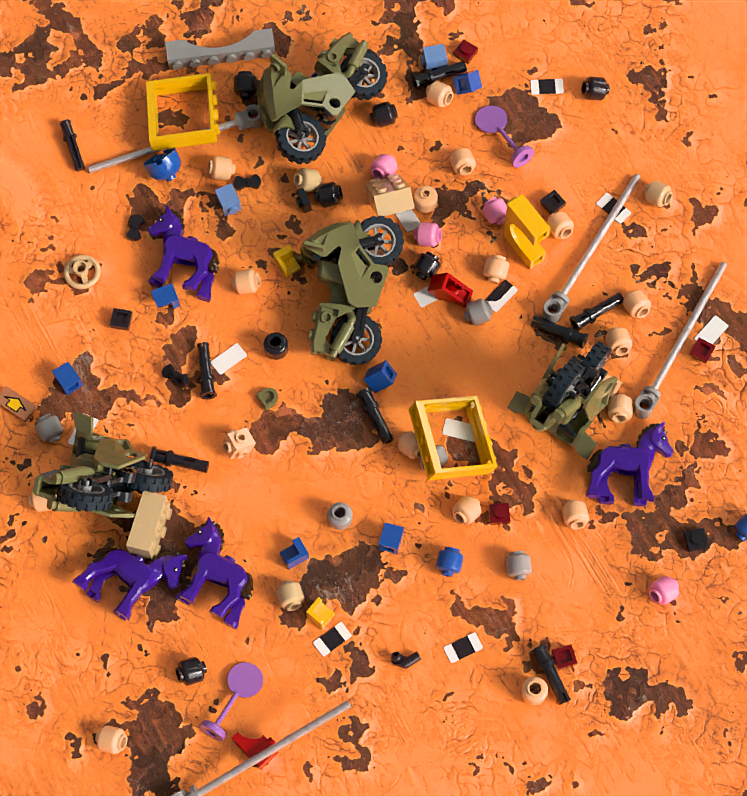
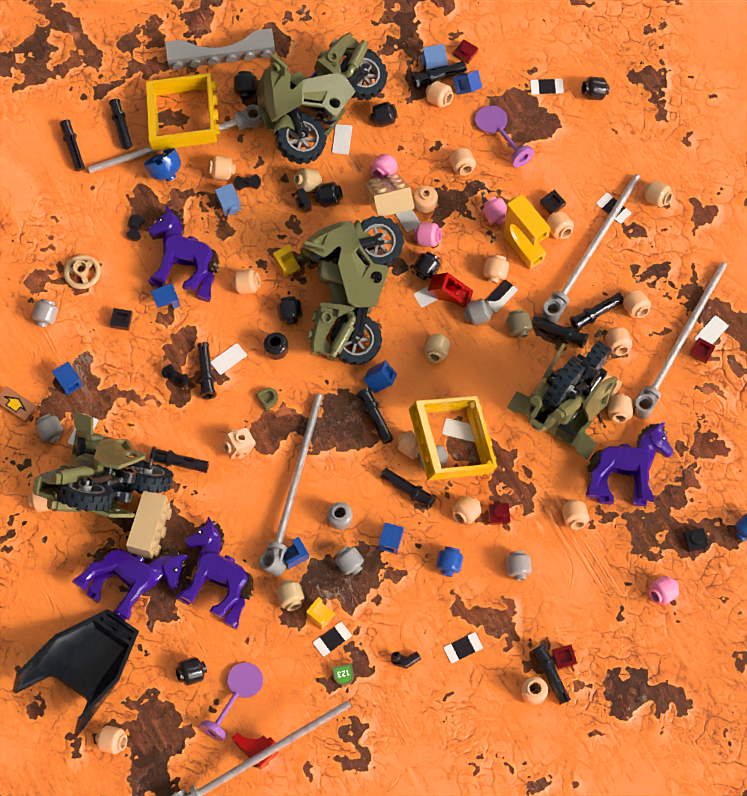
(44, 313): none -> light grey head
(85, 659): none -> black windscreen
(119, 119): none -> black axle
(272, 559): none -> flat silver piece
(289, 310): none -> black head
(342, 139): none -> white sticker
(343, 674): none -> tile
(349, 560): none -> light grey head
(415, 492): none -> black pin
(437, 348): none -> tan head
(519, 323): none -> dark tan head

